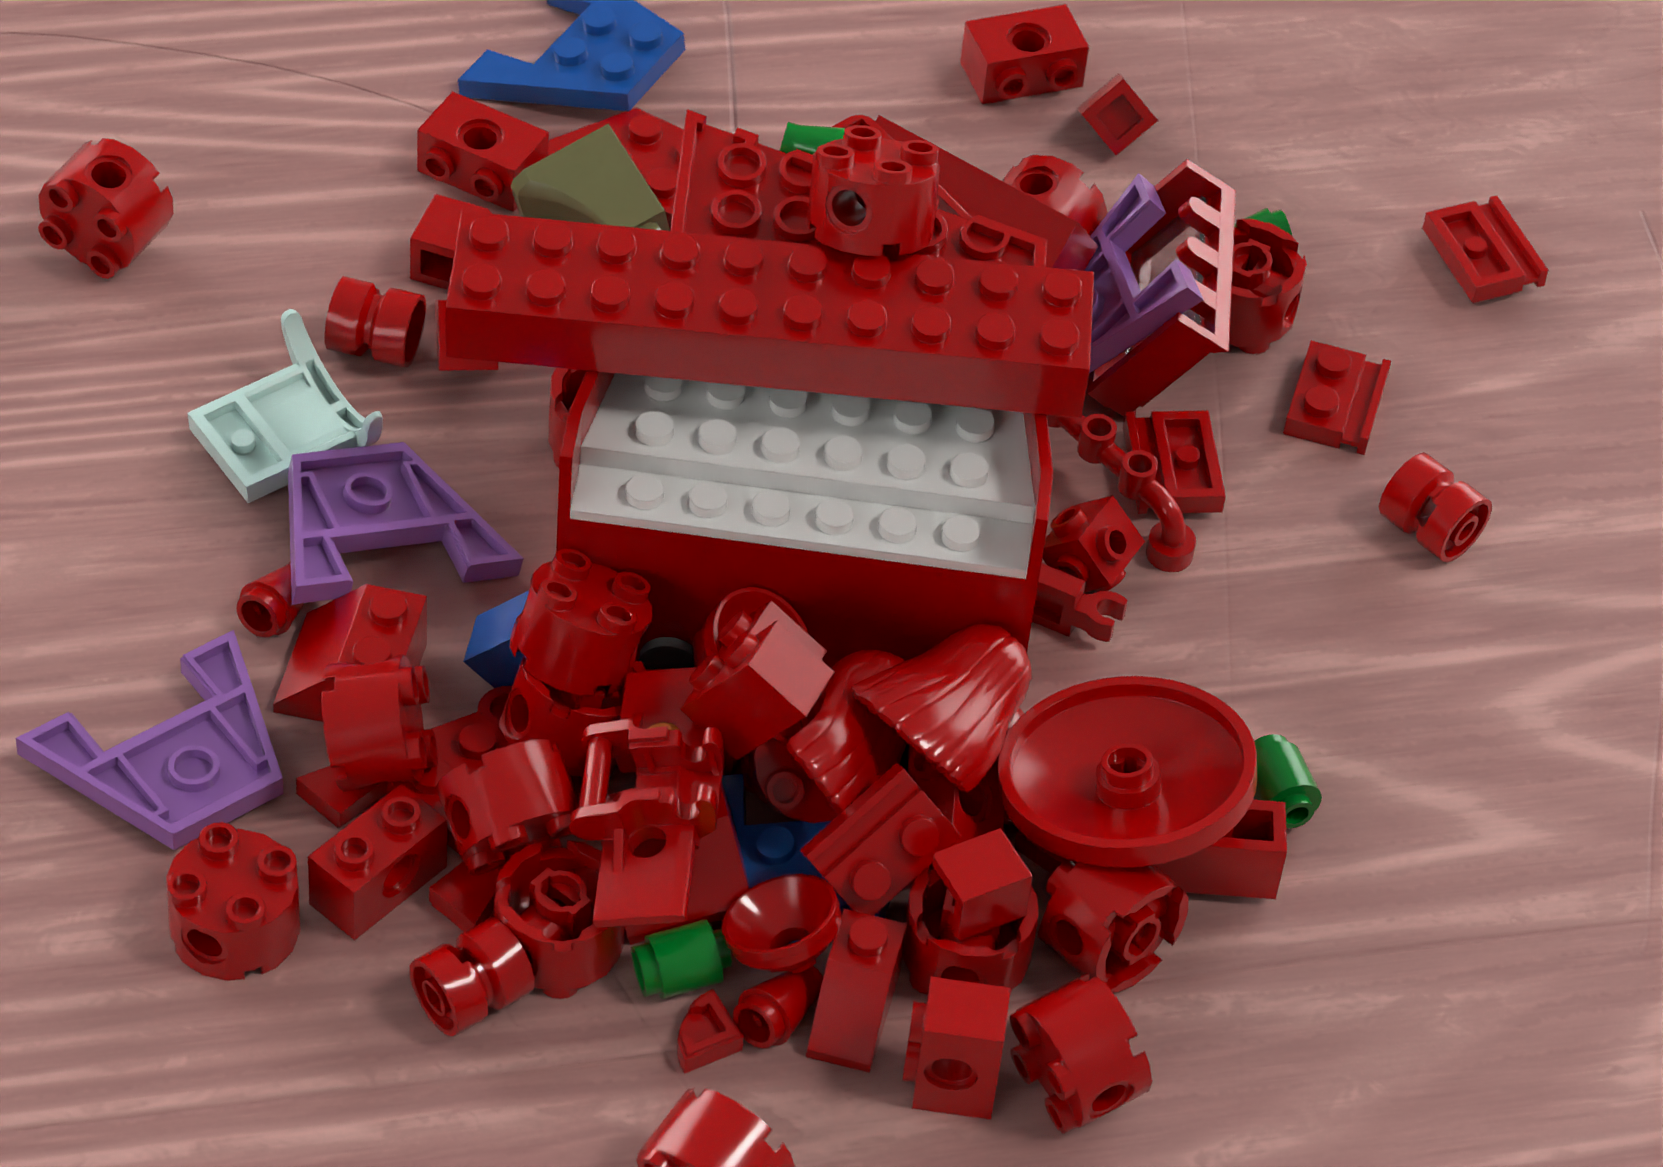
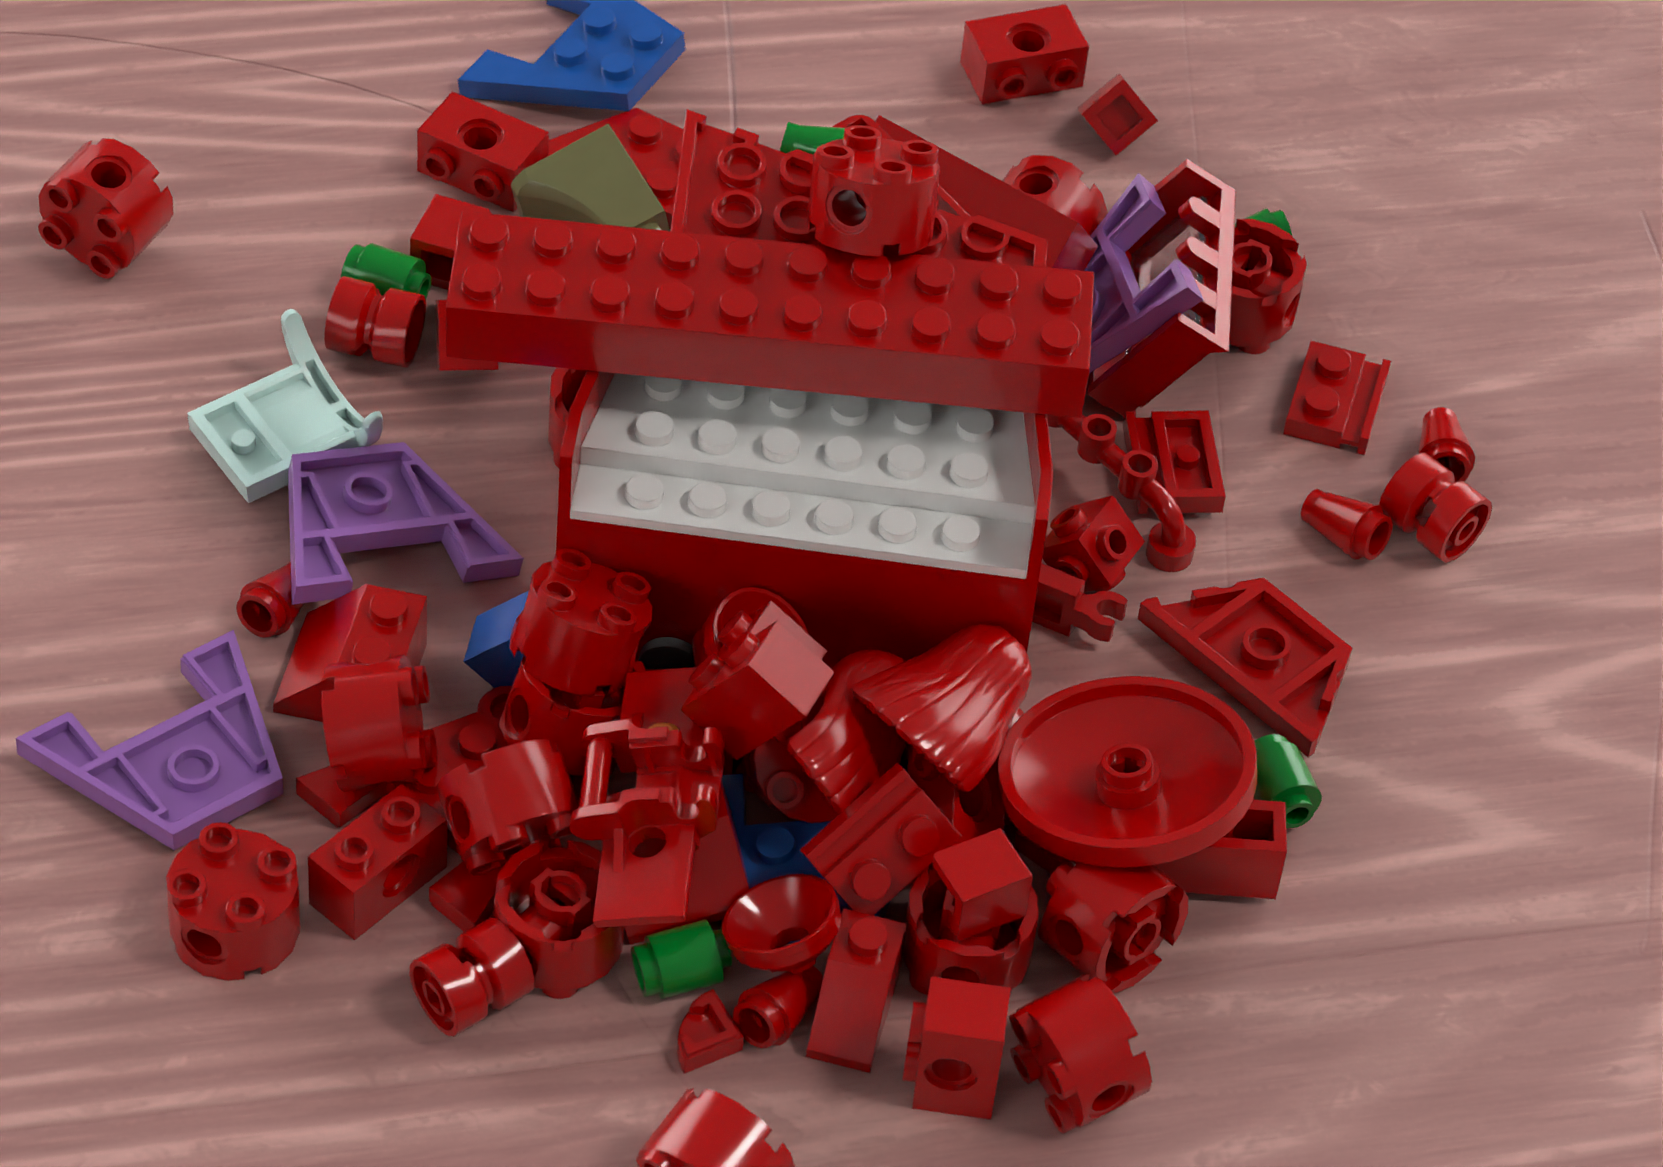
(387, 269): none -> green brick
(1259, 652): none -> red wing
(1350, 524): none -> red cone
(1446, 442): none -> red cone
(1484, 249): red plate -> none

